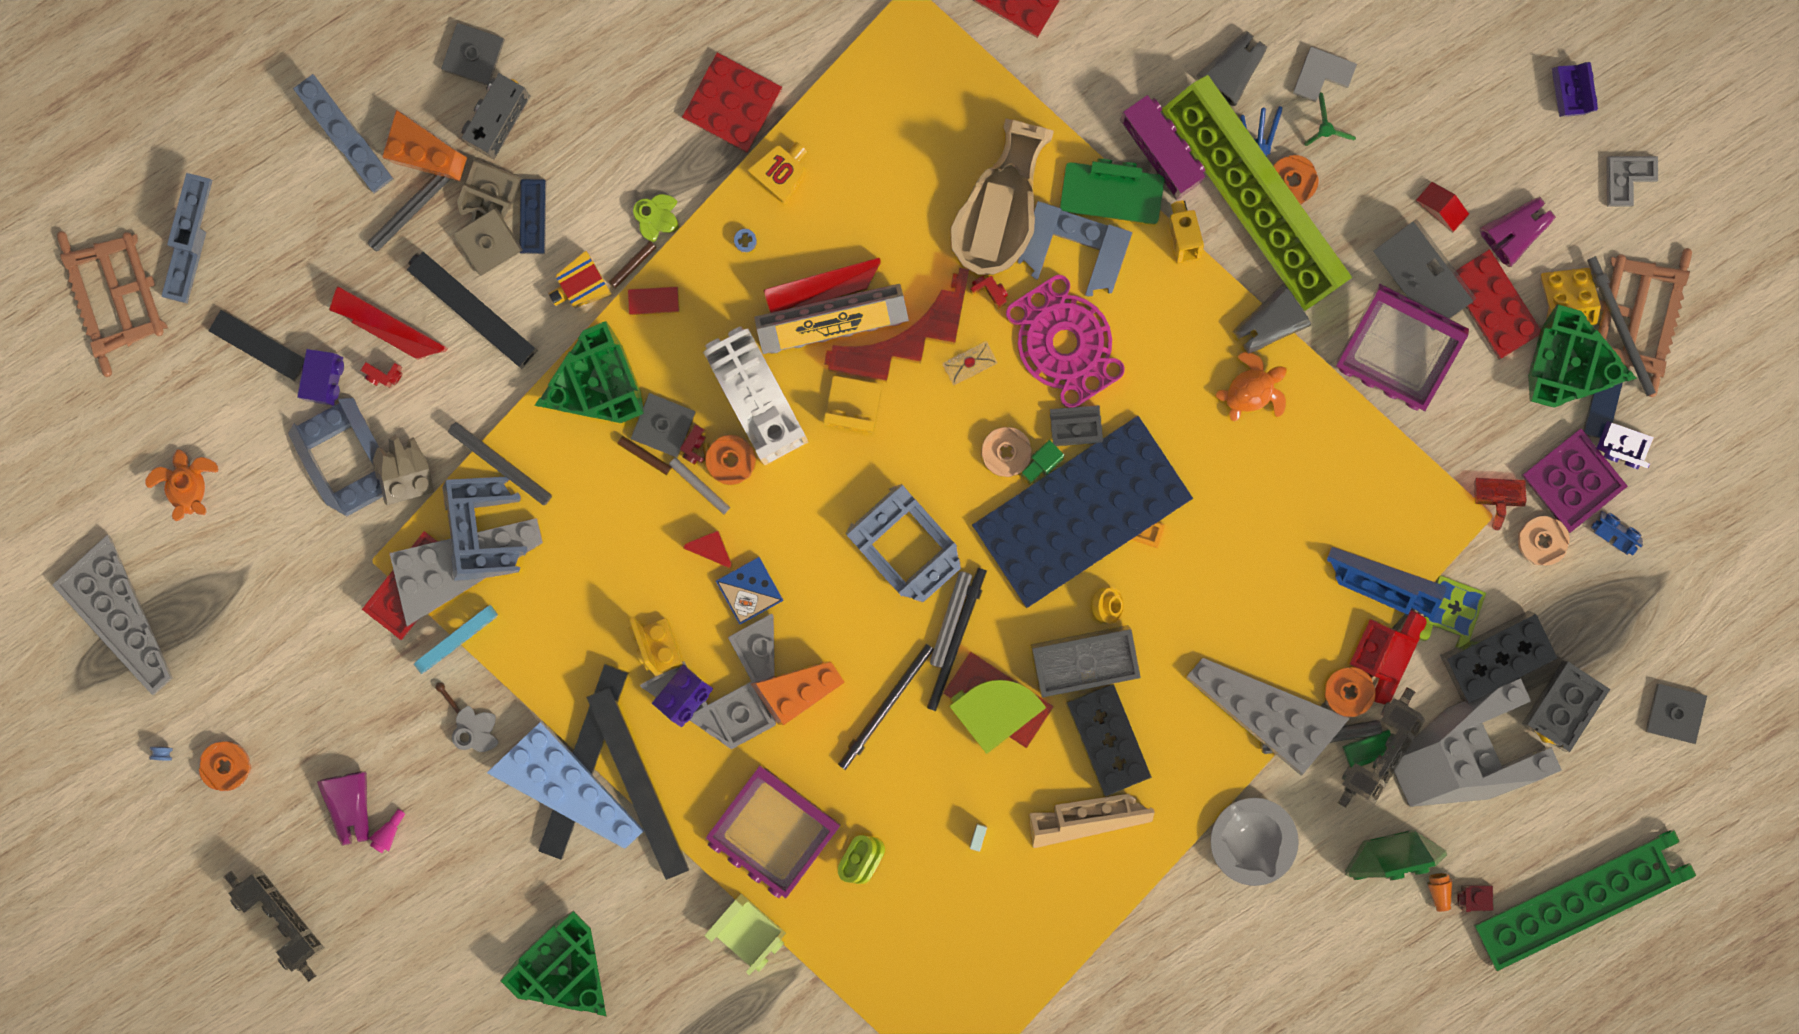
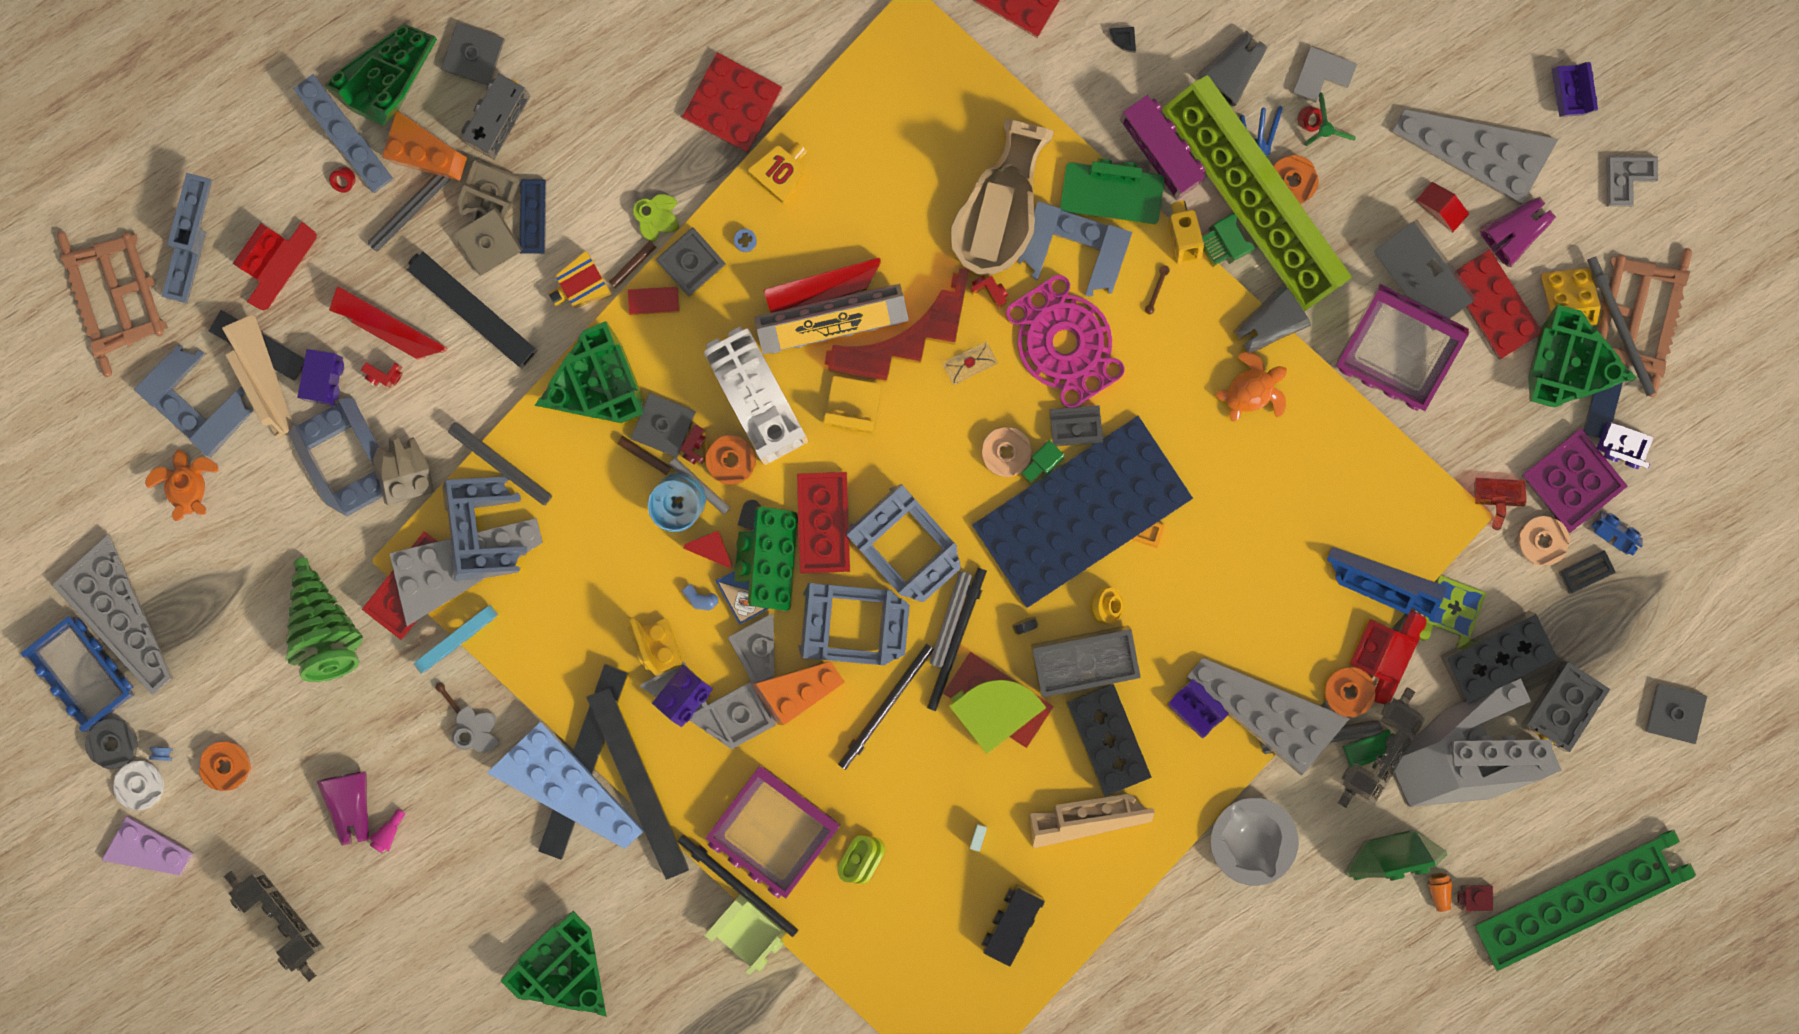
(79, 672): none -> window
(100, 735): none -> dark grey plate
(138, 785): none -> white tile
(147, 849): none -> lavender wing
(204, 433): none -> sand blue wedge
(257, 375): none -> tan wedge
(273, 260): none -> red plate
(319, 632): none -> bright green plant
(345, 172): none -> red piece
(383, 74): none -> green wedge
(675, 516): none -> dark azure wheel
(690, 262): none -> dark grey plate
(699, 853): none -> black bar
(700, 602): none -> medium blue arm
(747, 514): none -> black tile
(767, 558): none -> green bracket
(817, 624): none -> sand blue wedge
(823, 522): none -> red plate
(1012, 924): none -> black wedge
(1025, 625): none -> black tile
(1124, 38): none -> black tile
(1164, 270): none -> reddish brown hinge
(1197, 708): none -> dark purple bracket
(1225, 242): none -> green piece
(1303, 118): none -> red piece
(1492, 155): none -> light grey wing
(1501, 752): none -> light grey bracket
(1568, 580): none -> black tile

